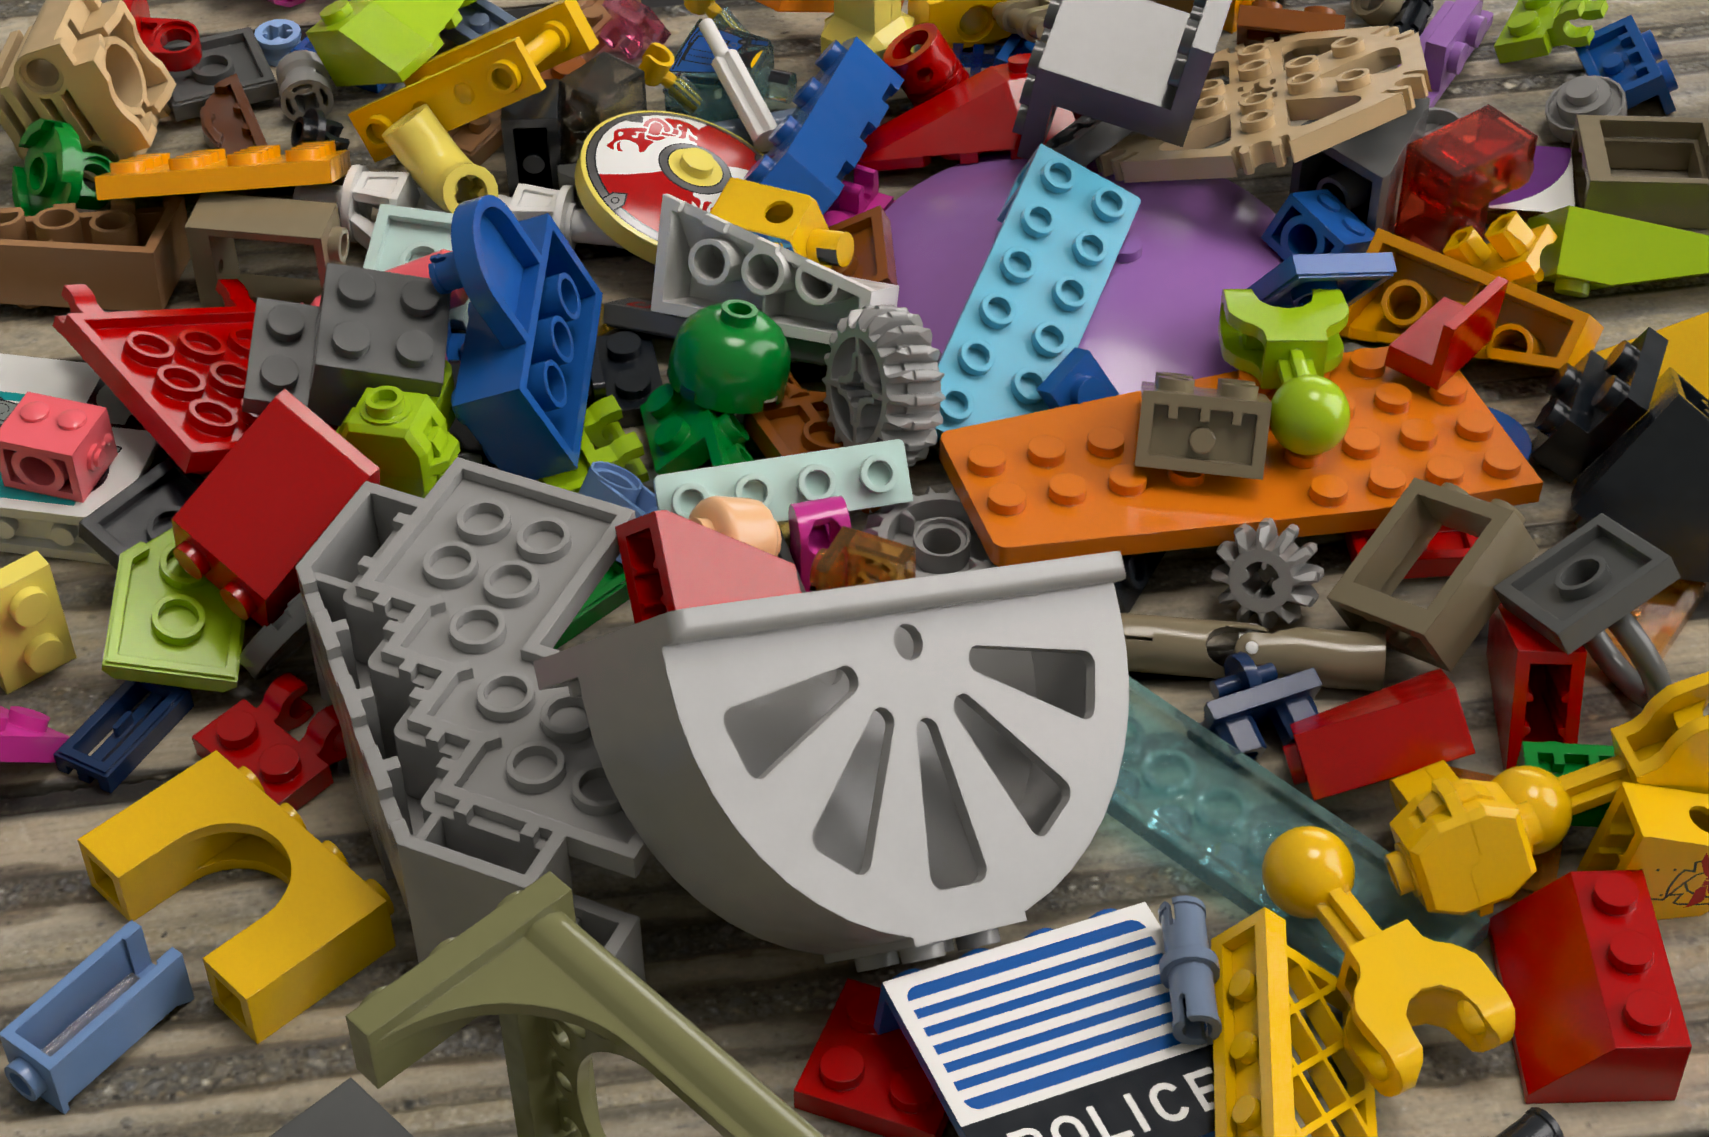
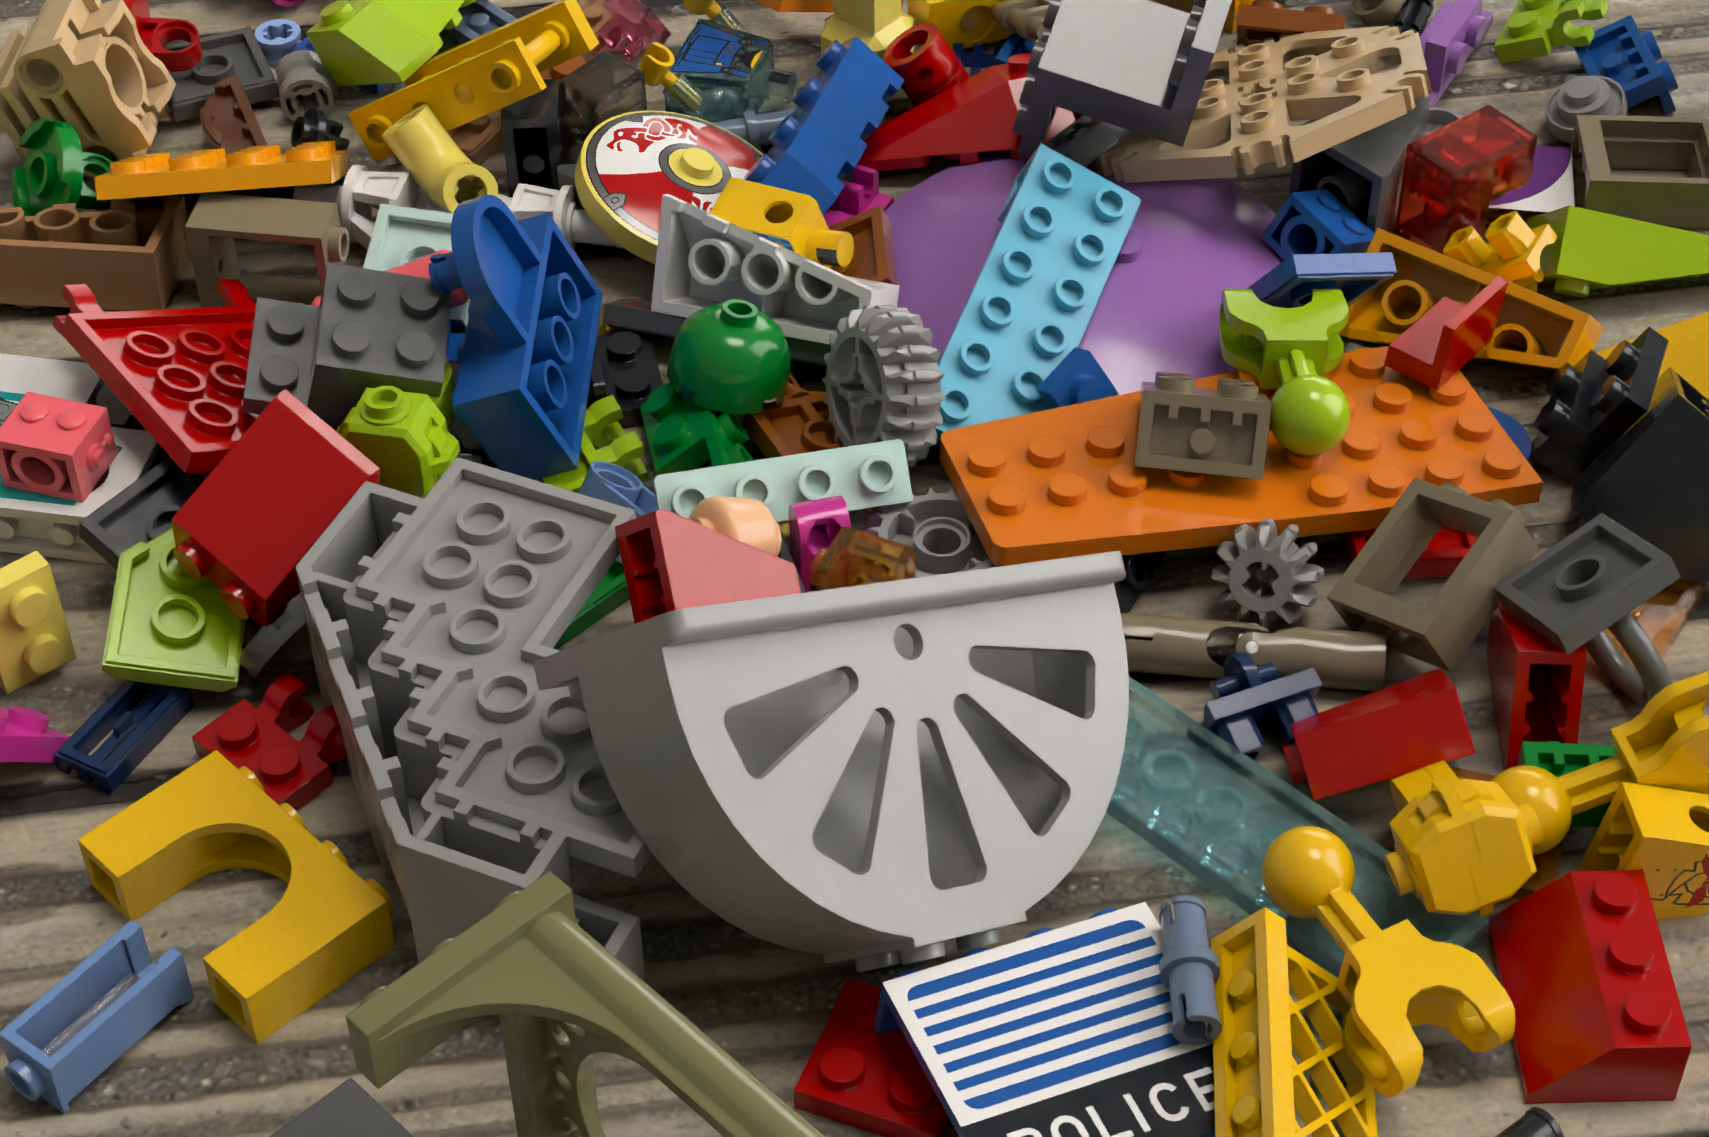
(740, 87): white axle -> none

